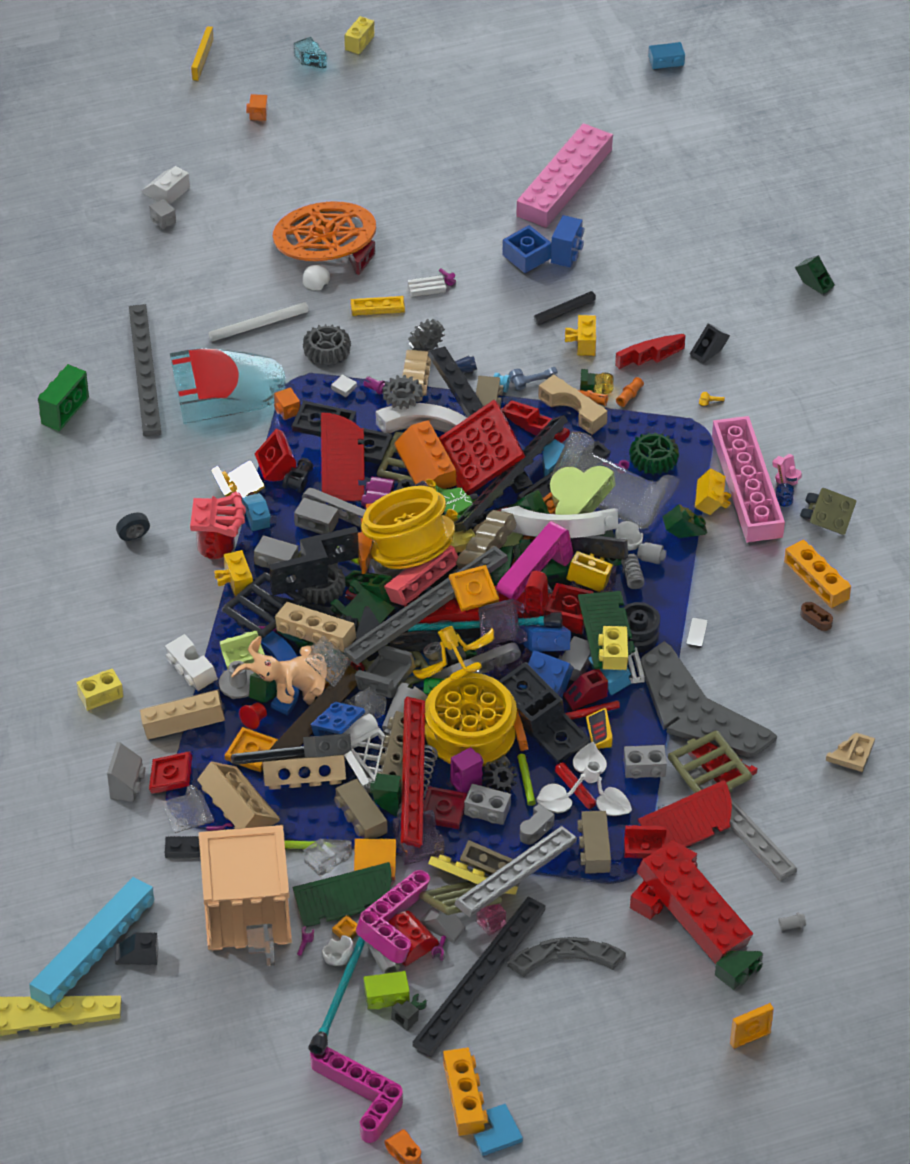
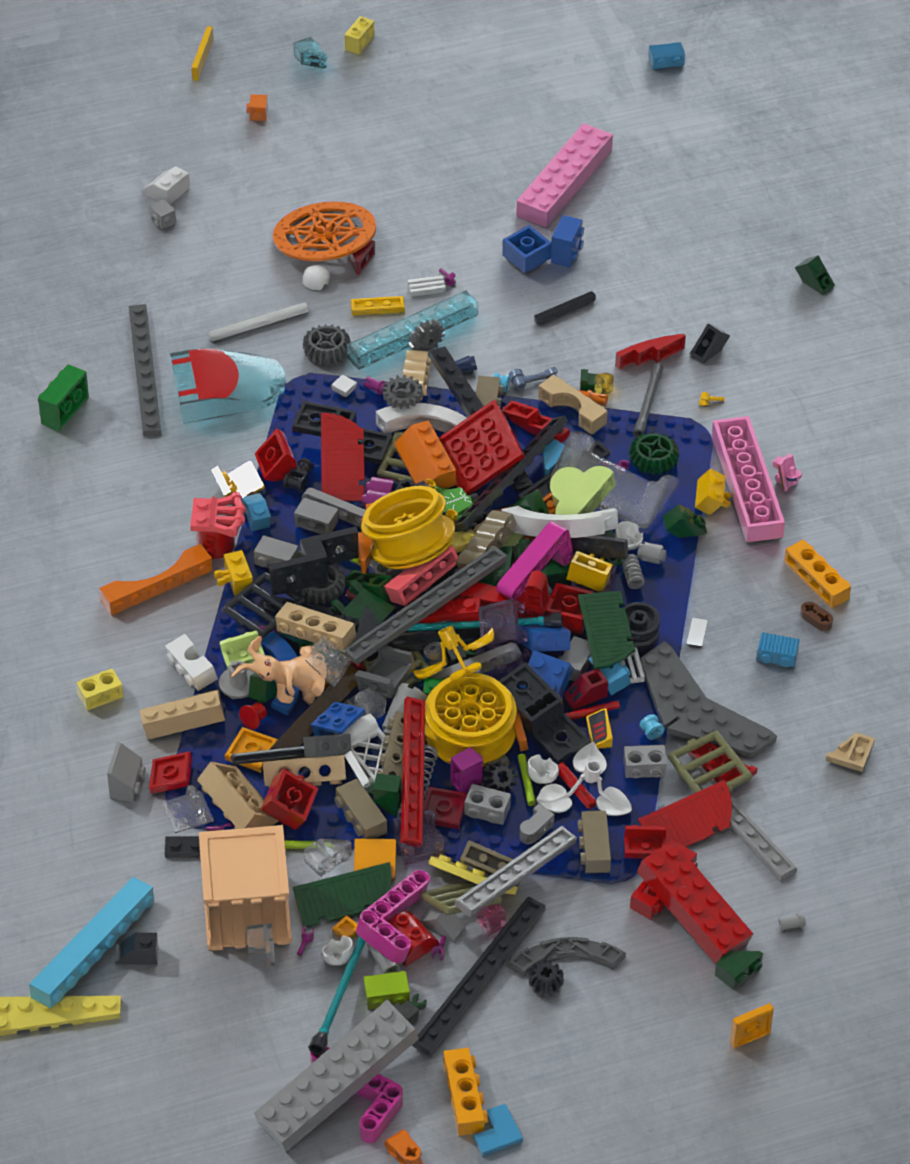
(124, 594): none -> orange arch
(132, 526): black wheel -> none
(286, 403): orange brick -> none
(289, 799): none -> red brick
(336, 1076): none -> light grey brick
(395, 336): none -> clear light blue brick
(473, 588): light orange tile -> none
(542, 770): none -> white hair
(546, 978): none -> black gear
(584, 335): yellow brick -> none
(614, 647): light yellow brick -> none
(629, 391): orange pin -> none
(652, 727): none -> medium azure wheel
(655, 376): none -> dark grey piece
(778, 649): none -> dark azure brick
(784, 494): clear blue wheel -> none
(829, 510): olive plate -> none

